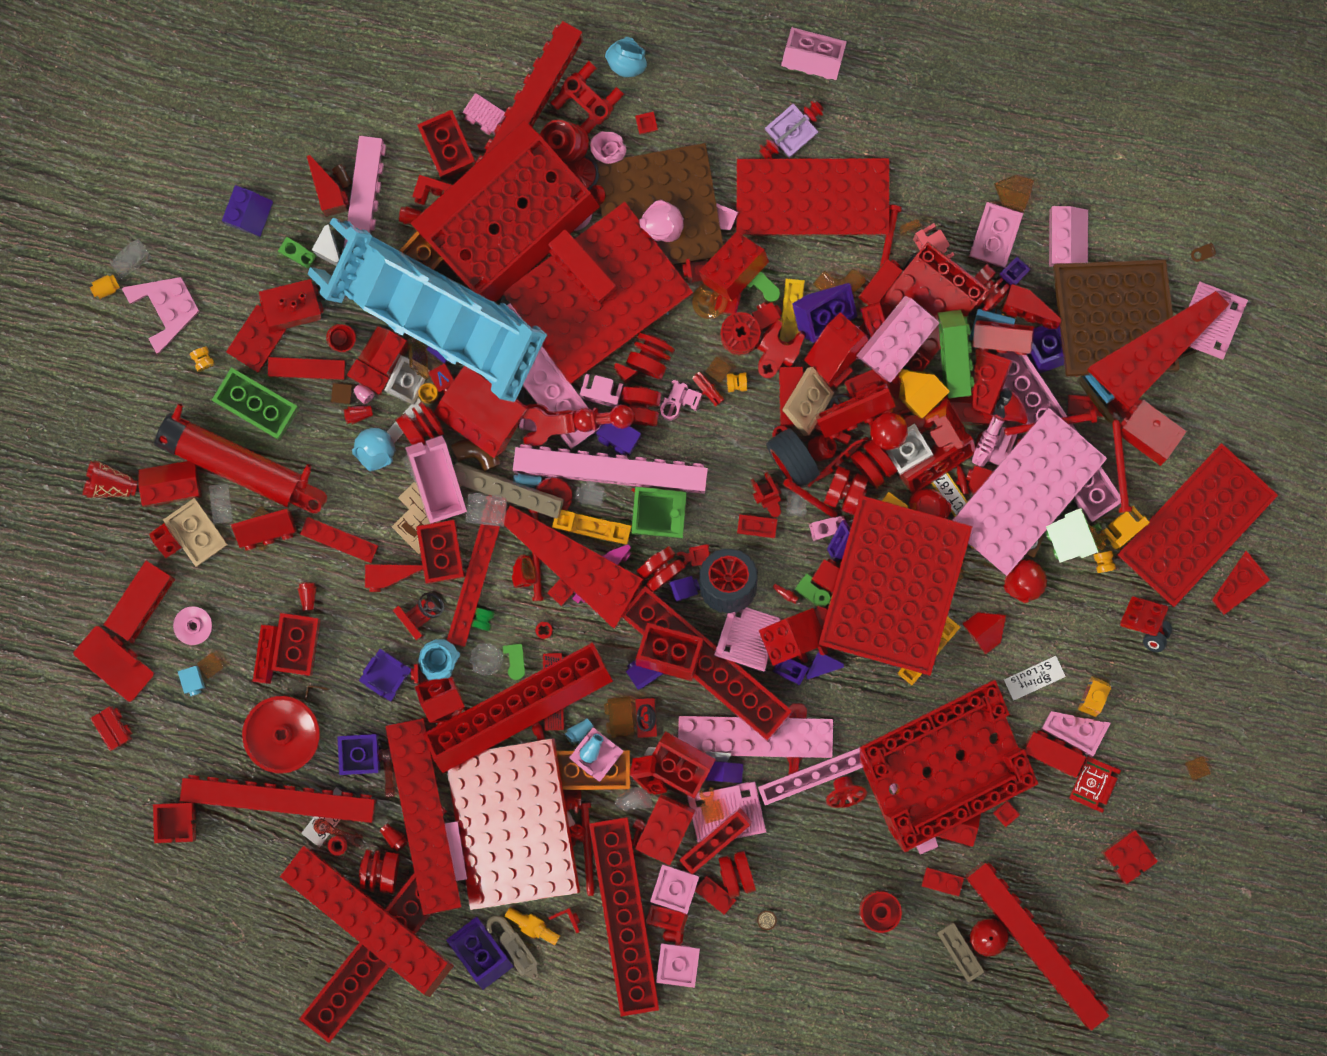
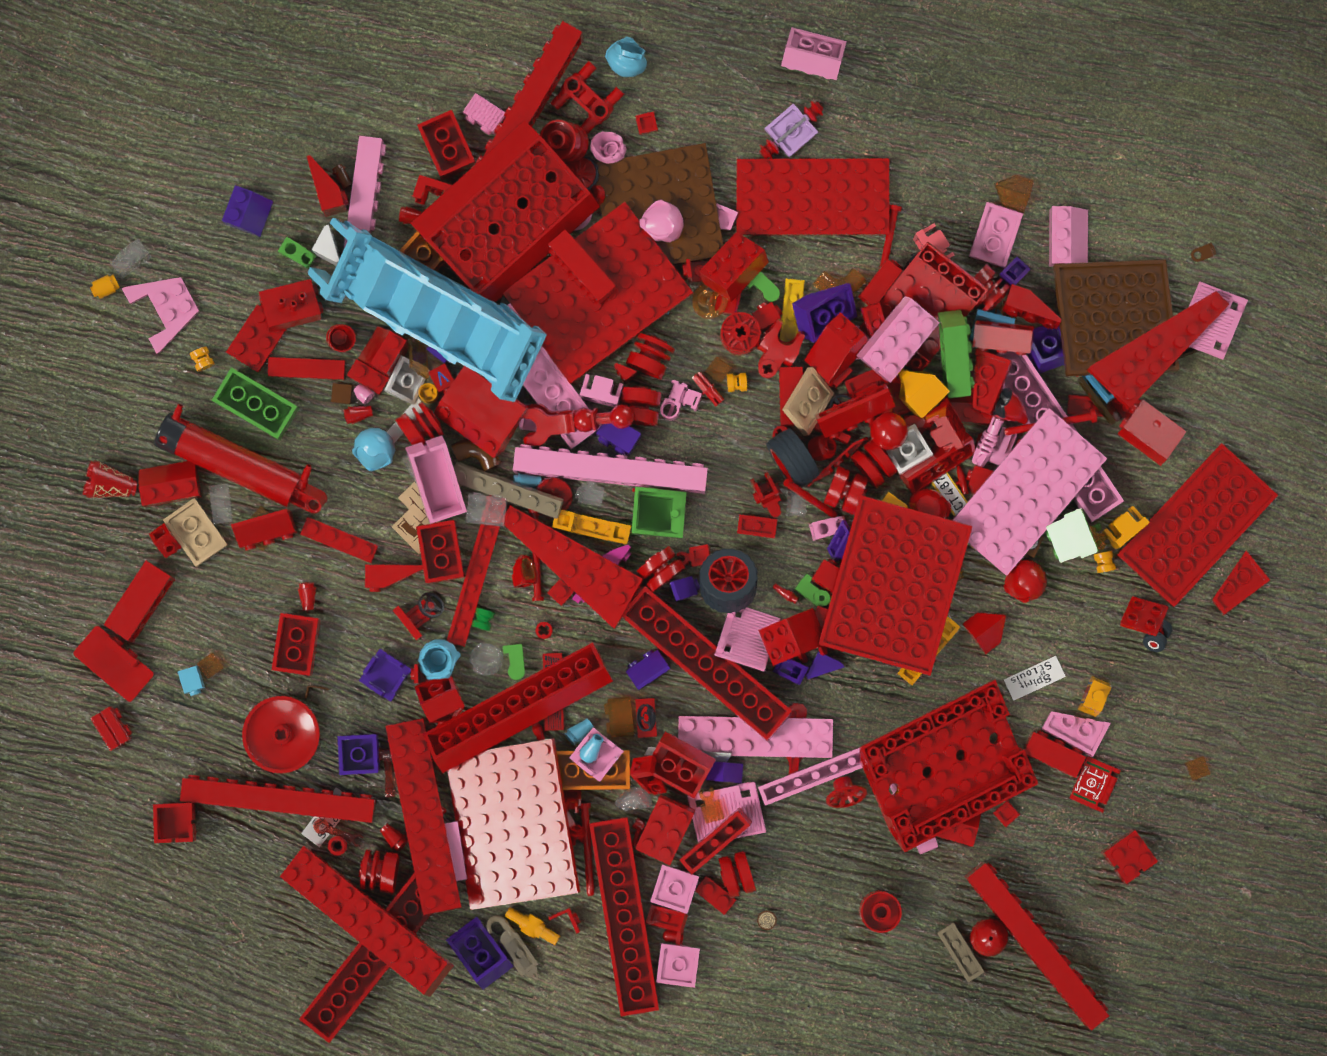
(185, 619): bright pink dish -> none
(265, 654): red plate -> none
(669, 652): red brick -> none
(909, 227): clear orange tile -> none
(942, 882): red plate -> none
(1121, 468): red bar -> none

